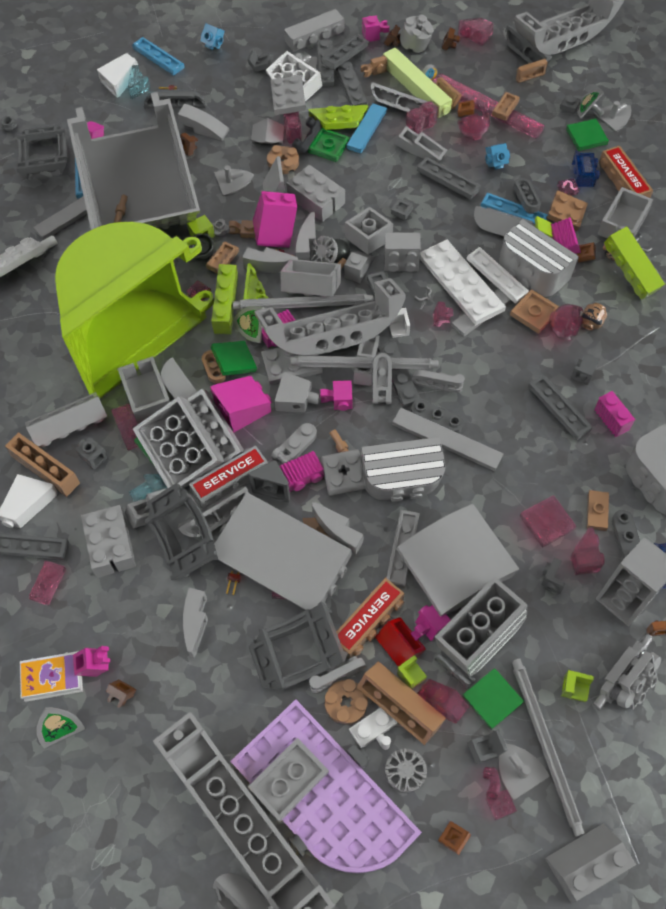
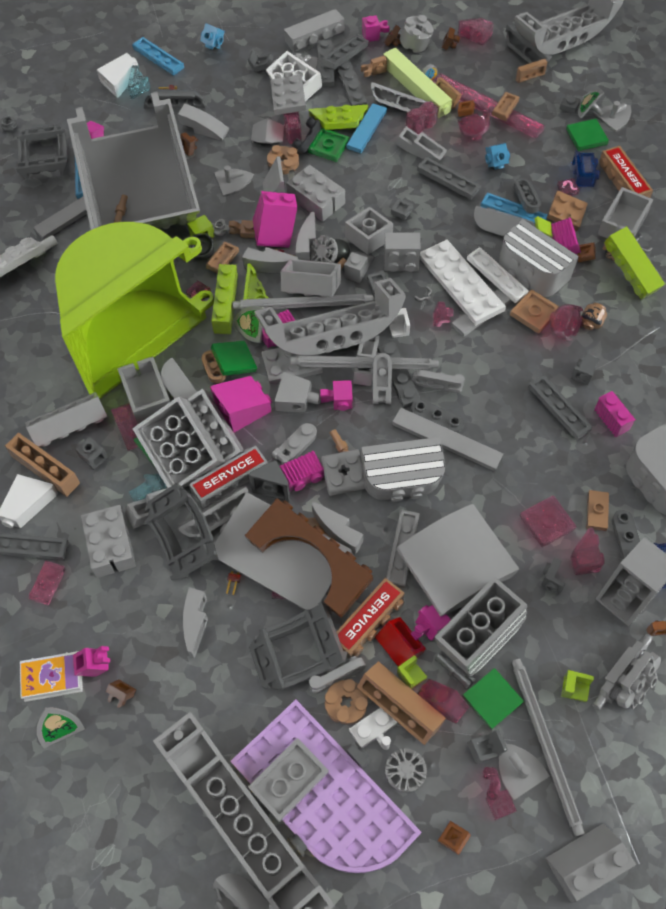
(283, 524): none -> reddish brown arch

